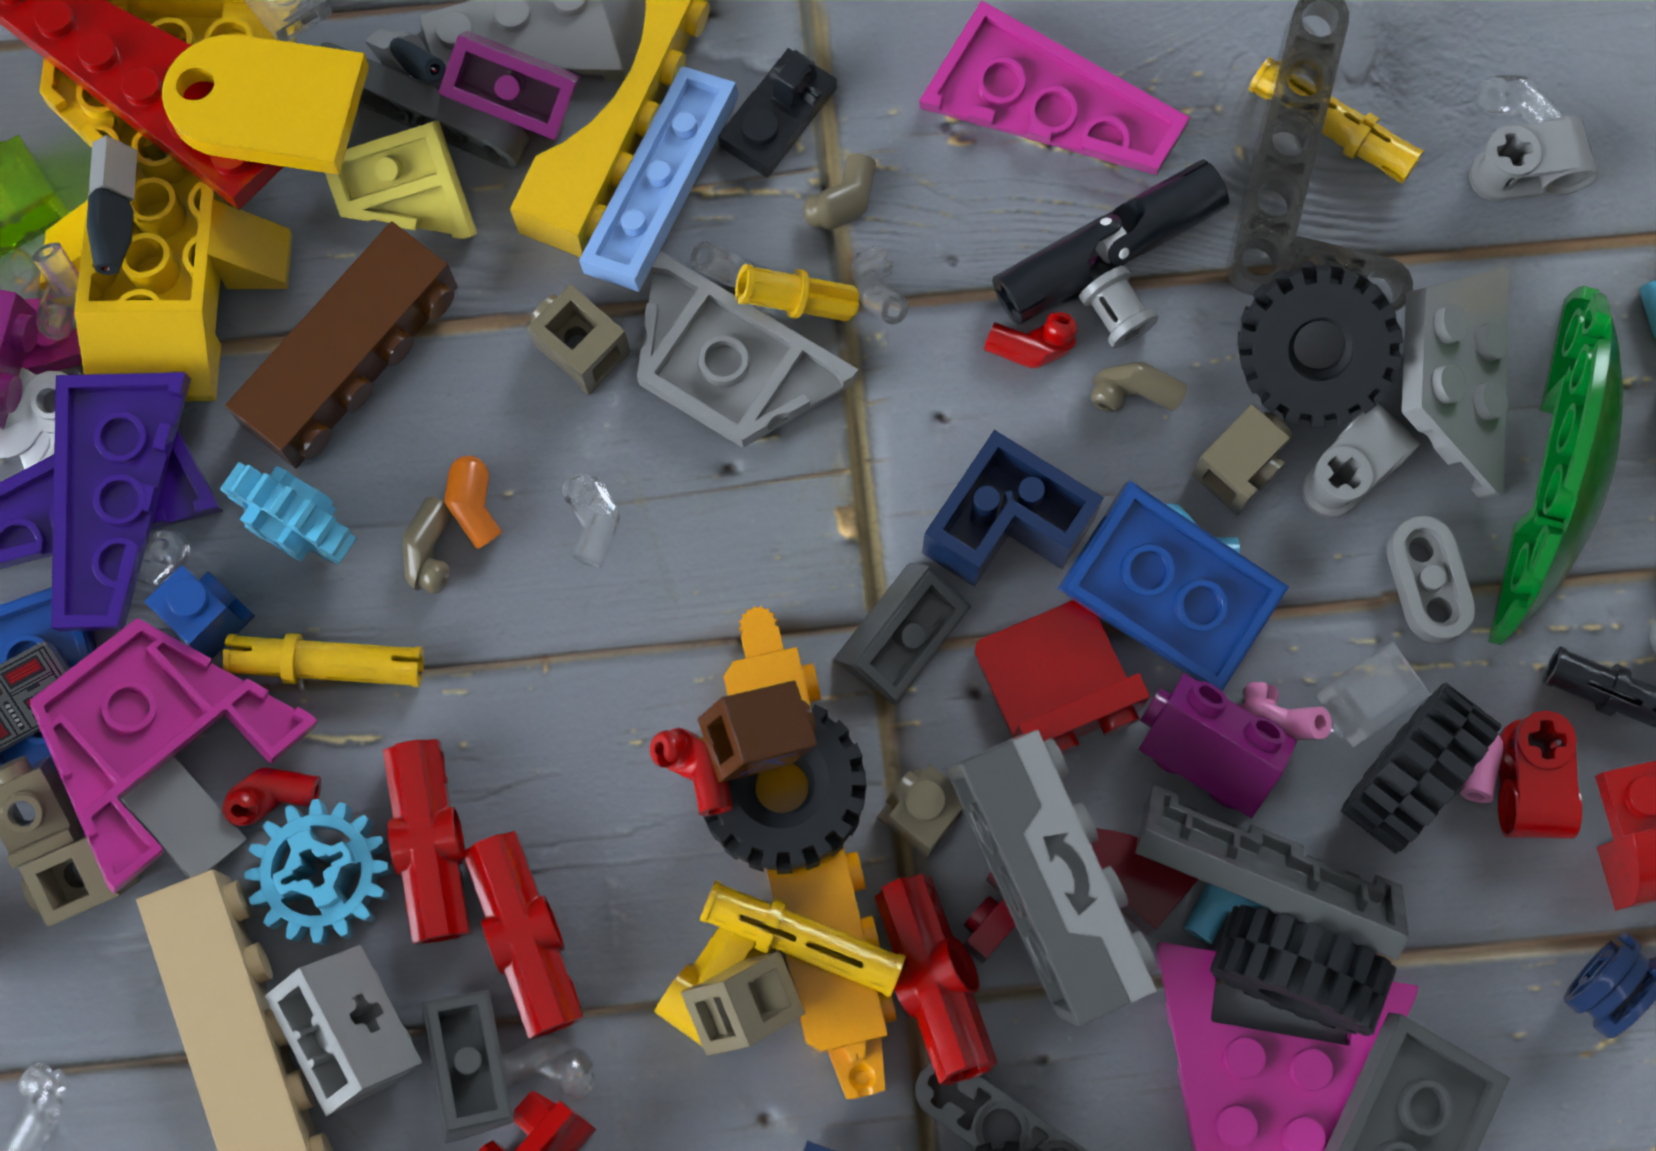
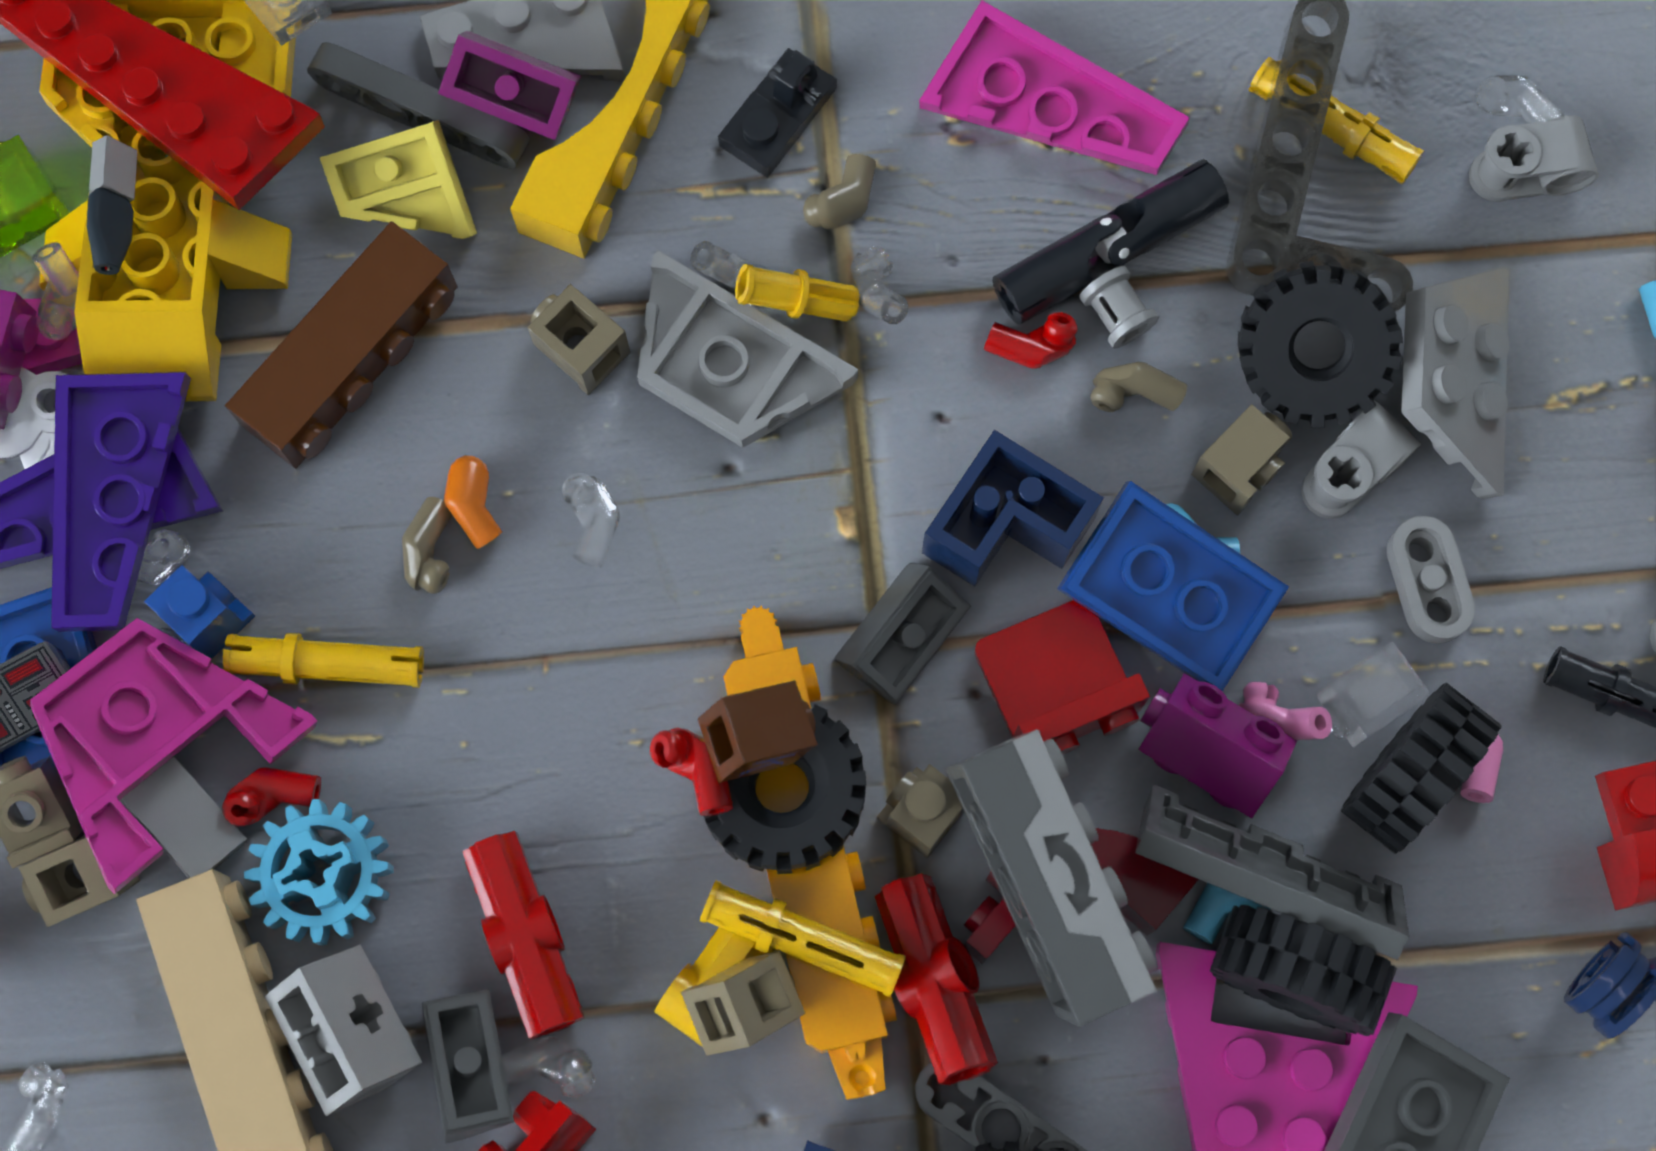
(267, 100): yellow tile -> none
(288, 513): medium azure gear -> none
(406, 54): piece -> none
(426, 841): red piece -> none
(659, 179): light blue plate -> none
(1537, 788): red piece -> none
(1578, 461): green brick -> none

